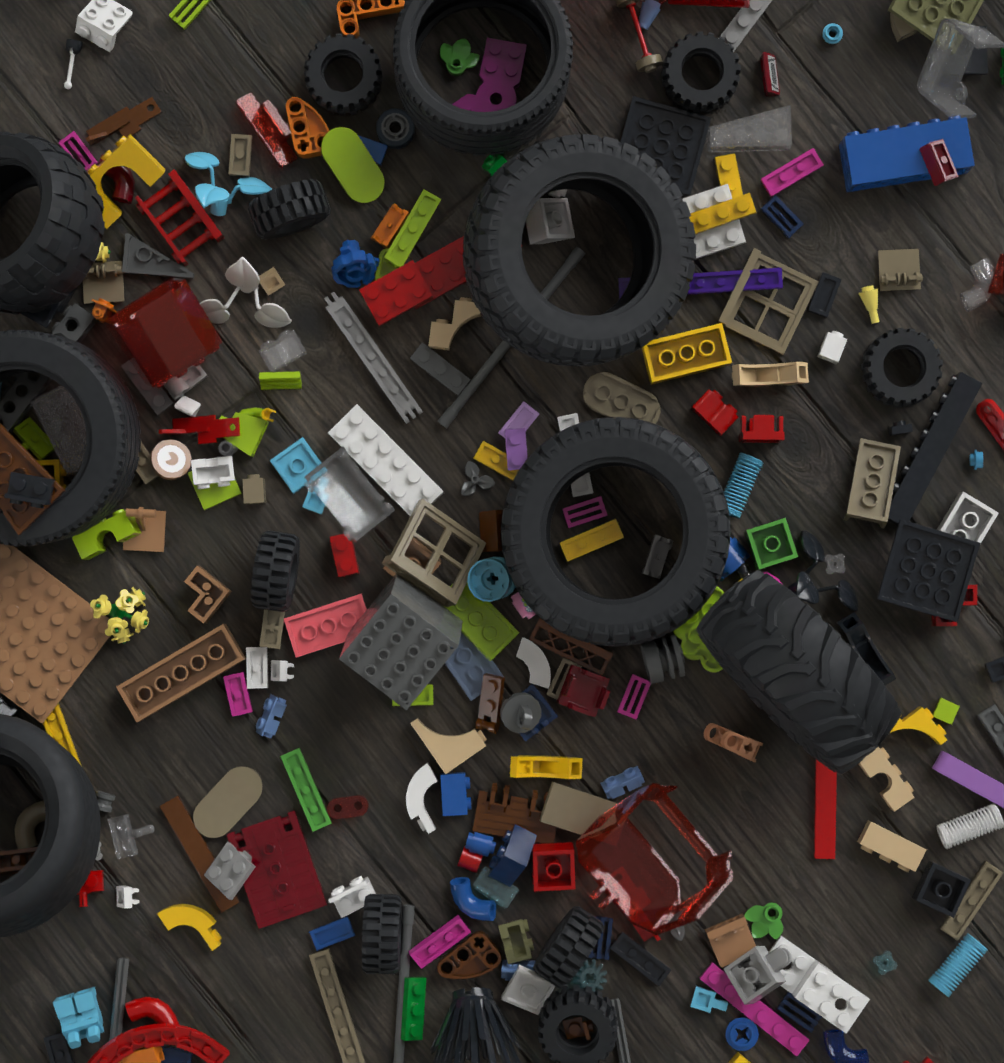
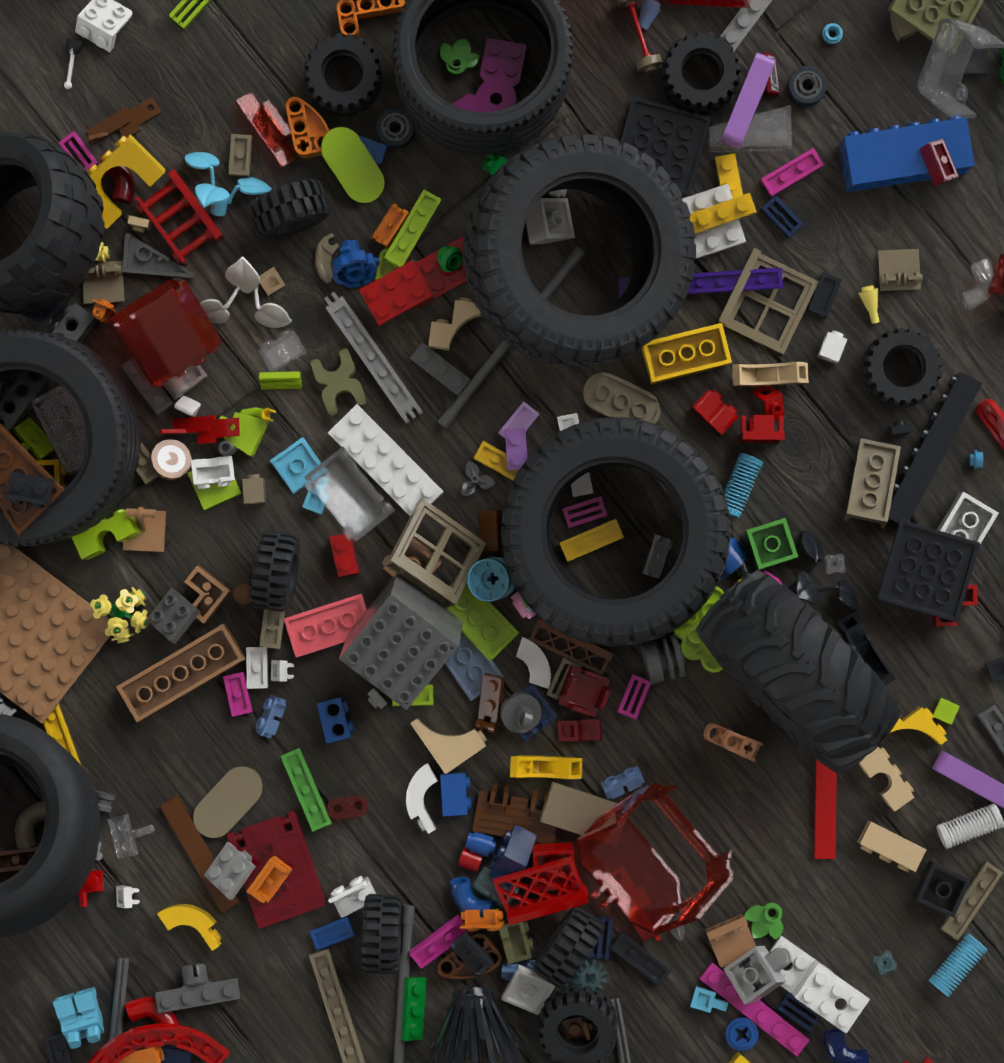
(139, 224): none -> tan plate
(173, 615): none -> dark grey plate
(196, 991): none -> dark grey plate
(242, 594): none -> reddish brown brick
(269, 880): none -> orange hinge
(323, 256): none -> dark tan piece
(328, 720): none -> blue brick
(338, 382): none -> olive piece
(376, 699): none -> light grey plate
(450, 258): none -> green cone
(472, 953): none -> black hinge
(474, 921): none -> orange hinge
(545, 903): none -> red fence
(580, 730): none -> dark red slope
(748, 101): none -> medium lavender beam
(772, 402): none -> red bracket
(814, 78): none -> wheel

